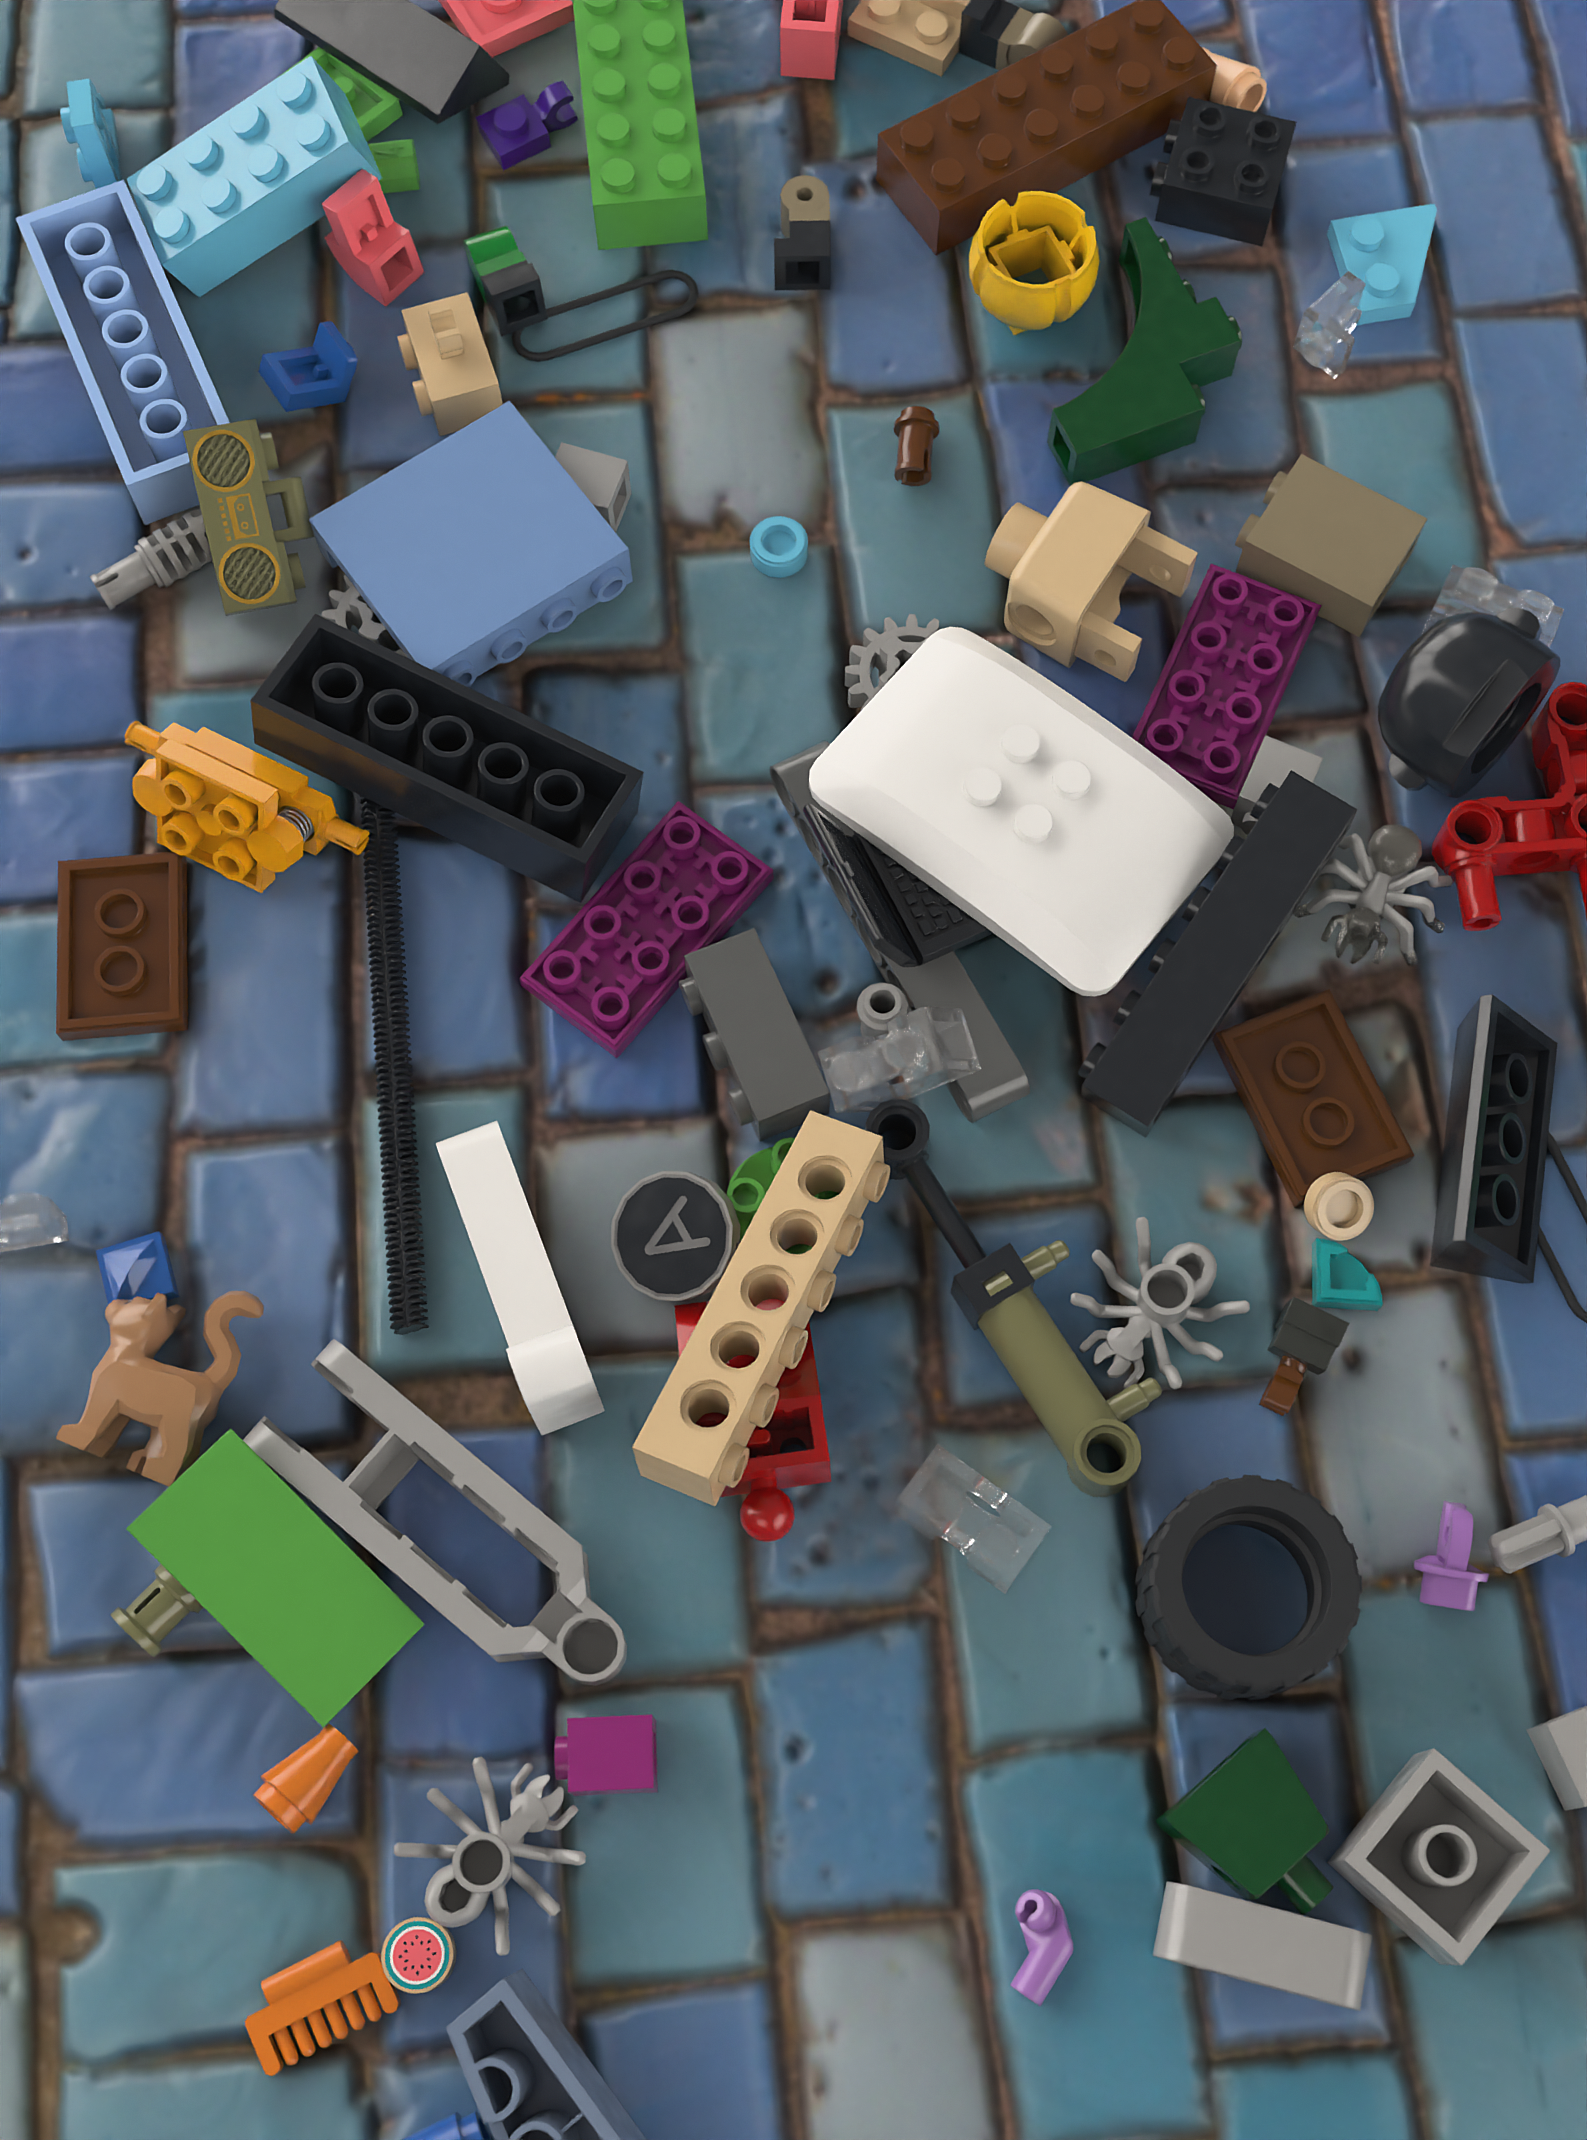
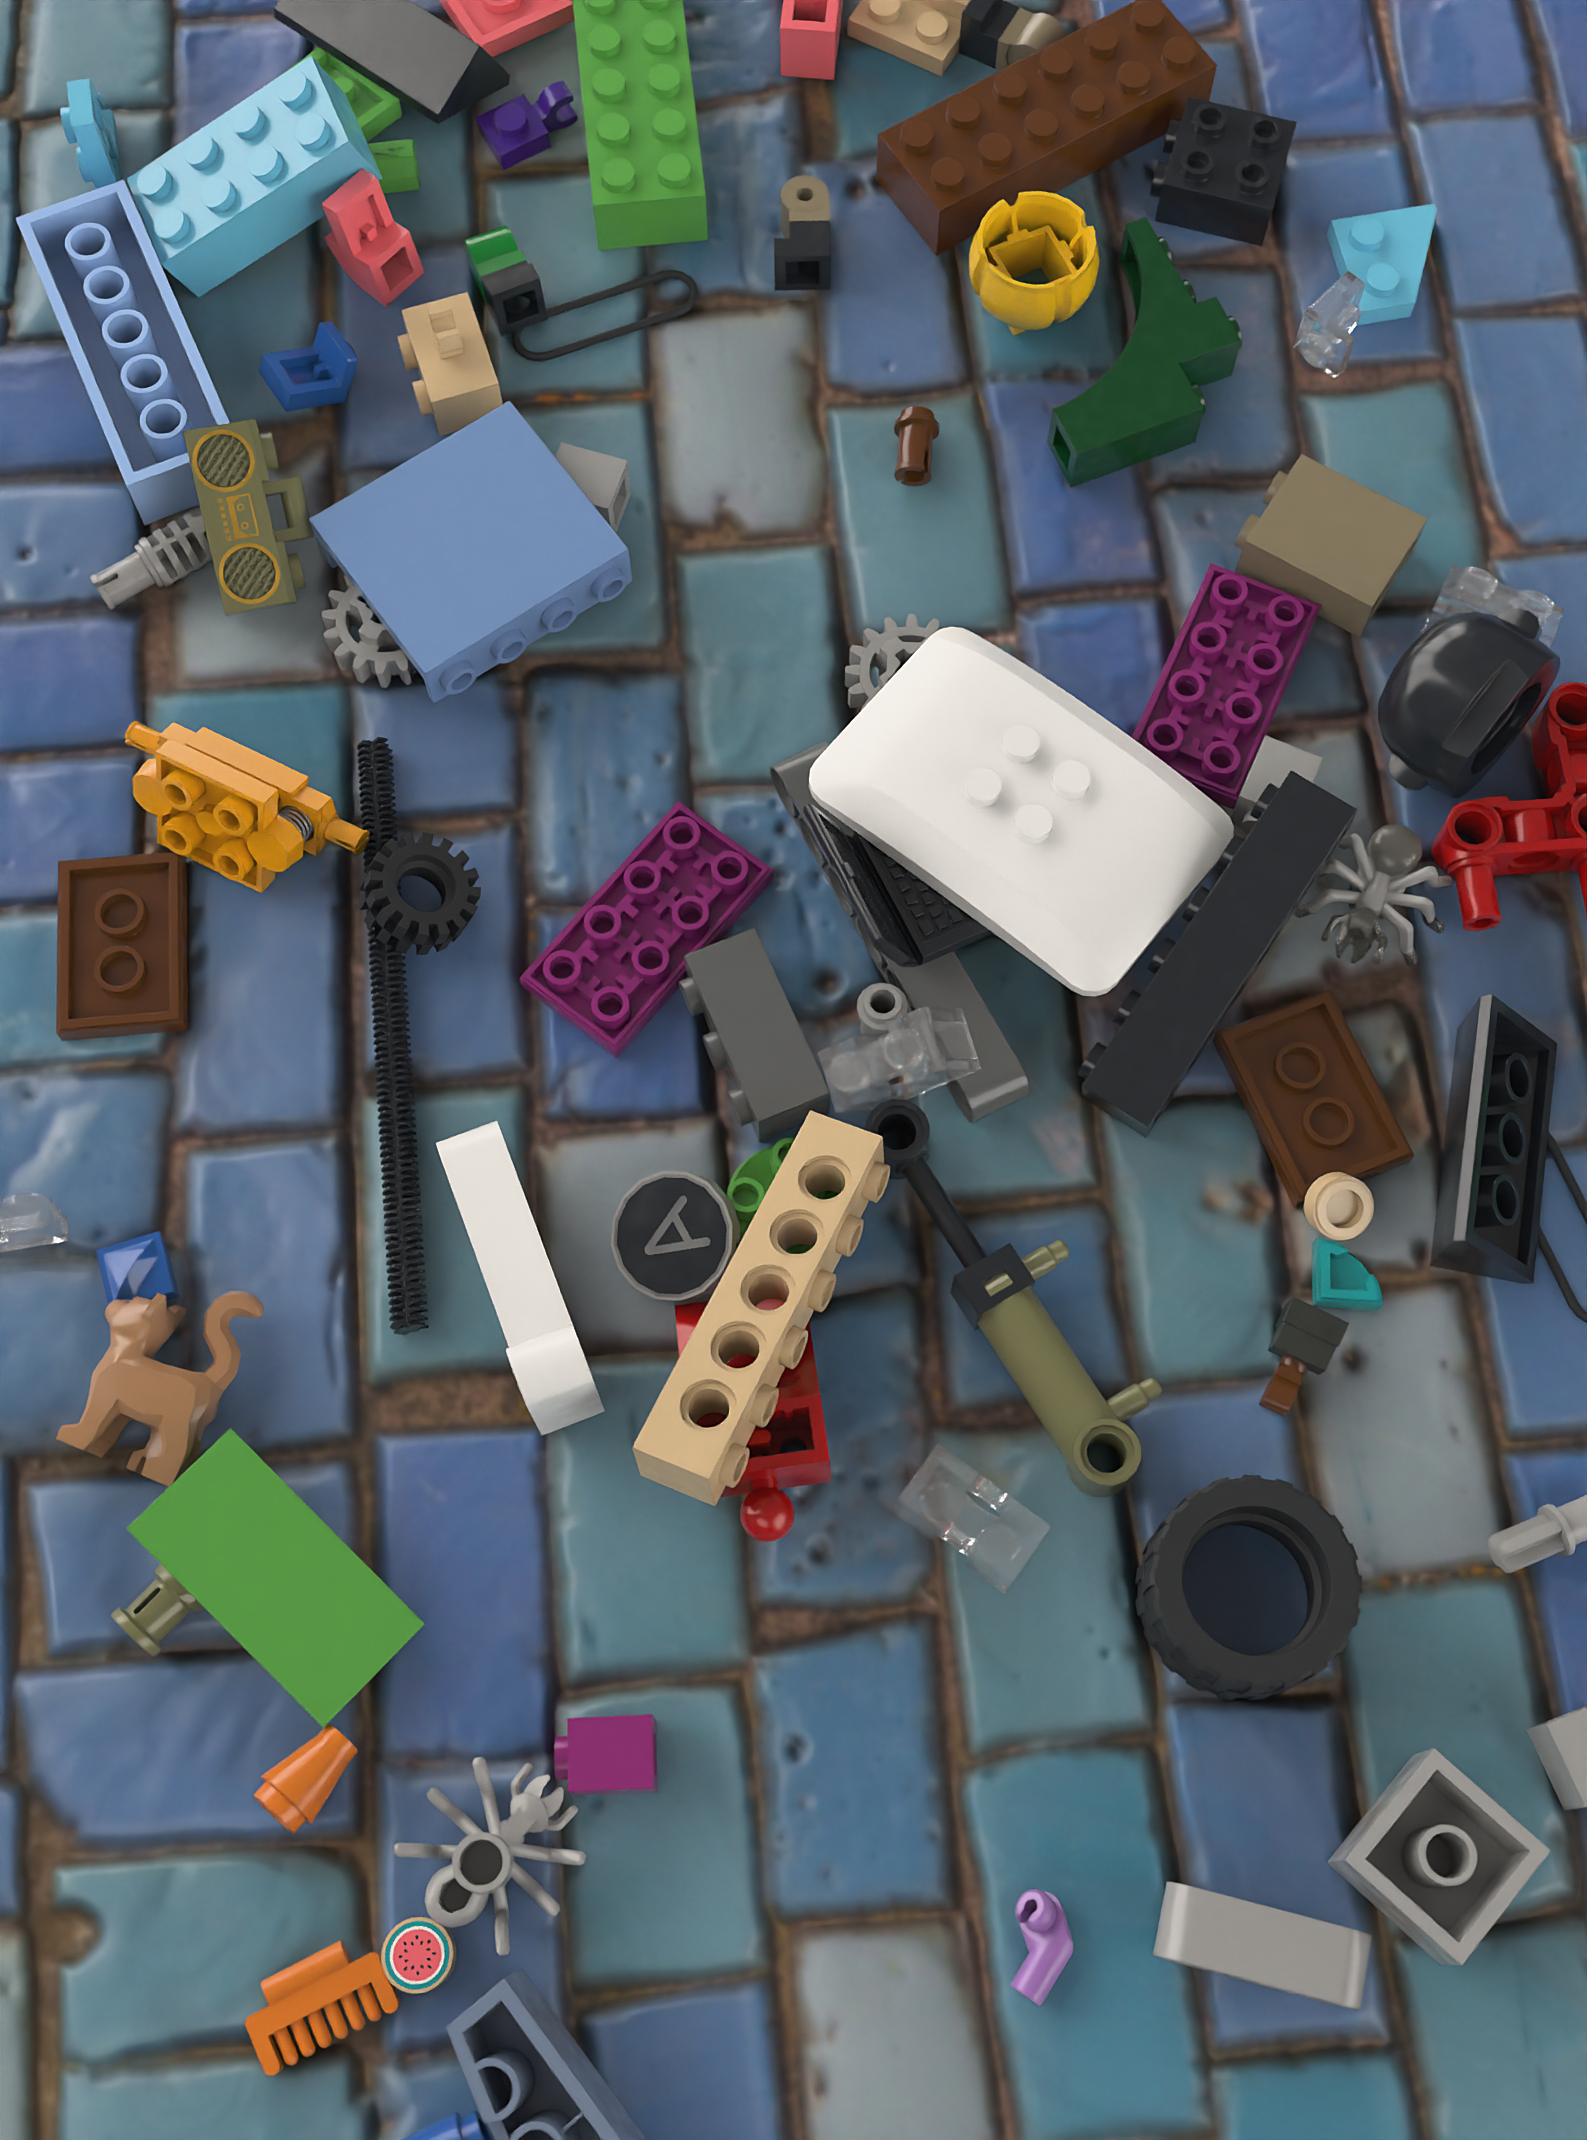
(435, 866): none -> black tyre
(446, 757): black brick -> none
(567, 1629): light grey piece -> none
(778, 546): medium azure tile -> none
(1072, 571): tan piece -> none
(1161, 1303): light grey animal -> none
(1237, 84): light nougat cone -> none
(1254, 1825): dark green torso -> none
(1448, 1576): medium lavender piece -> none

